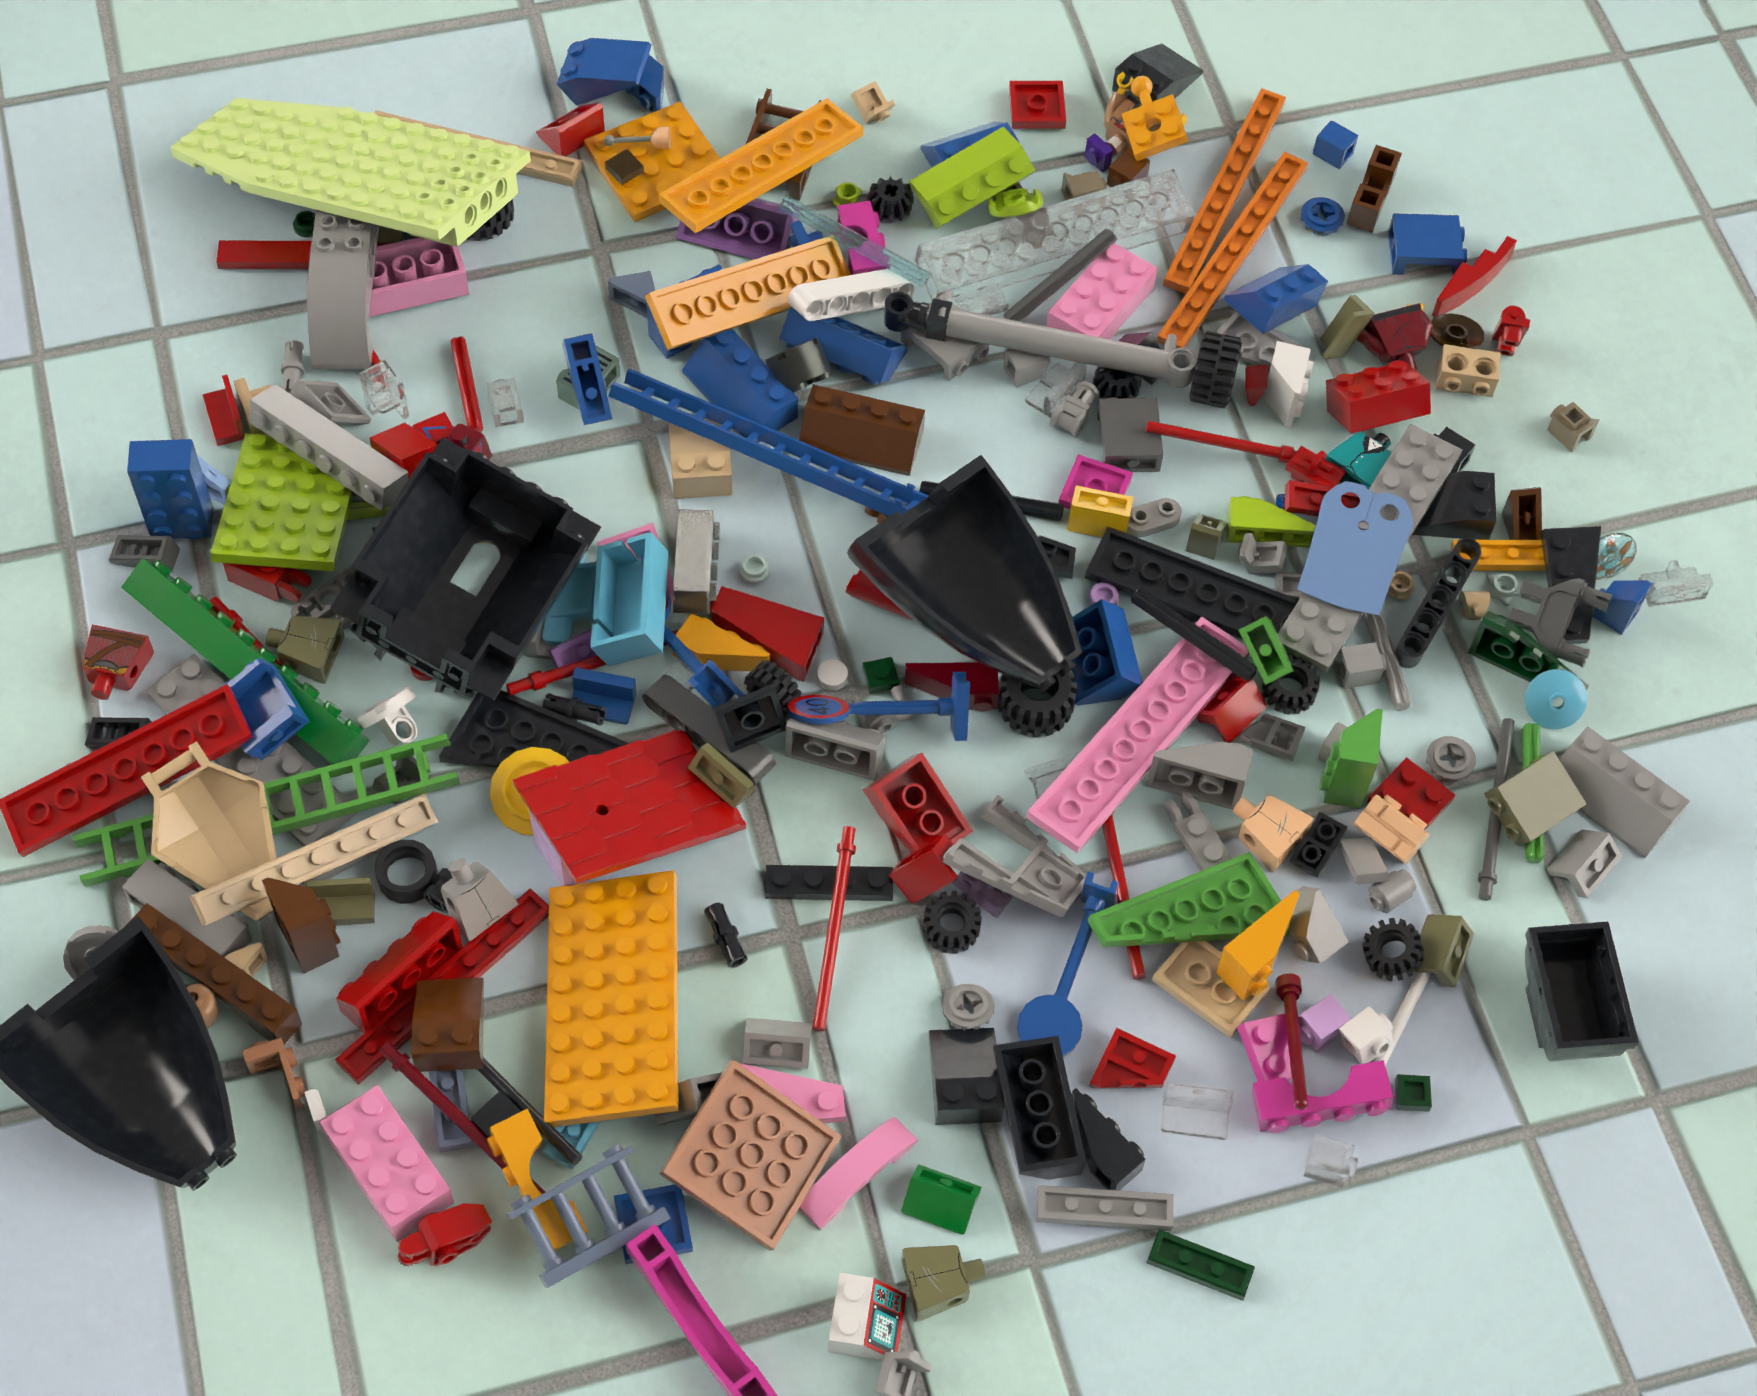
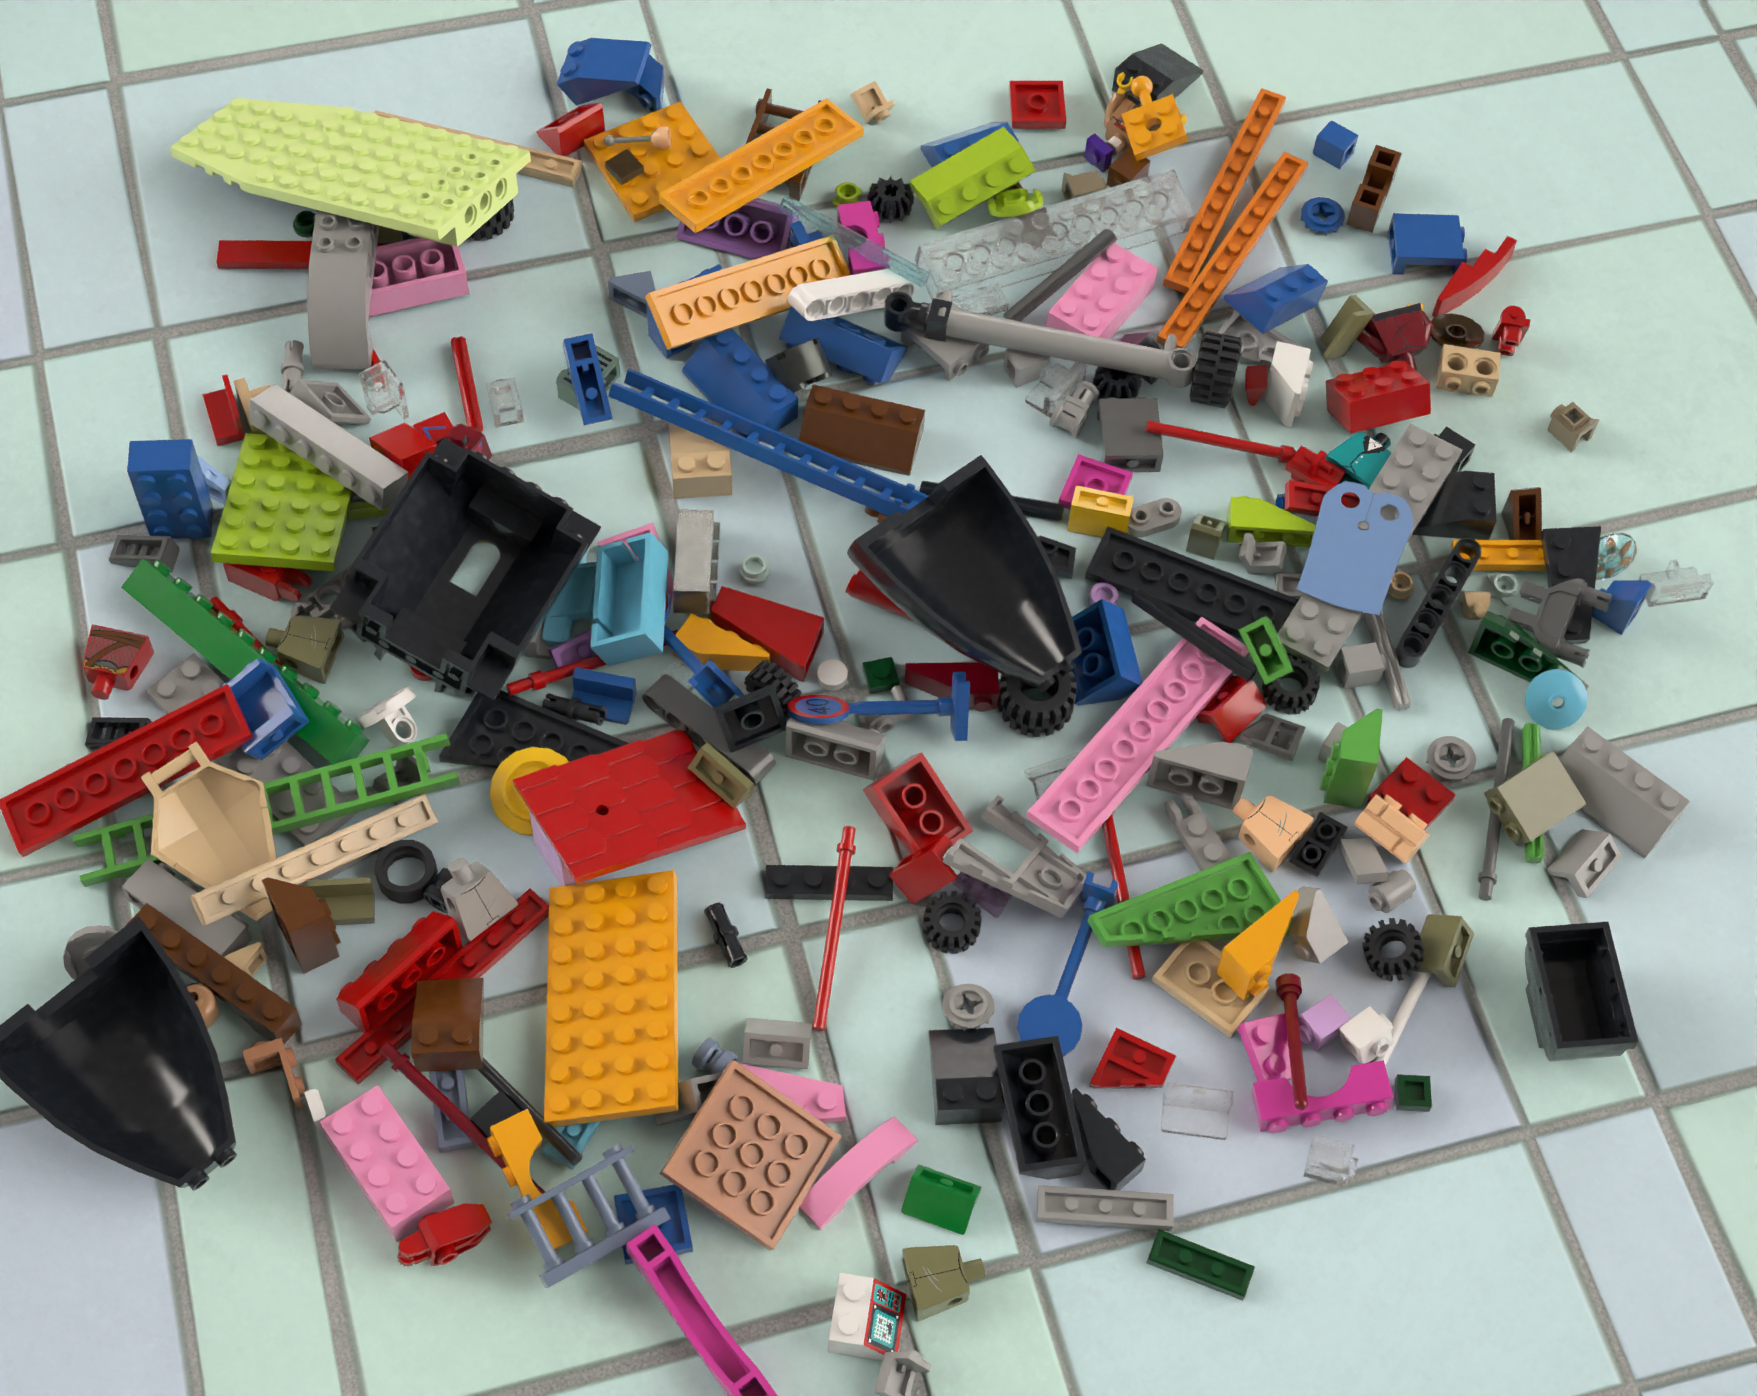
(712, 1057): none -> sand blue wheel

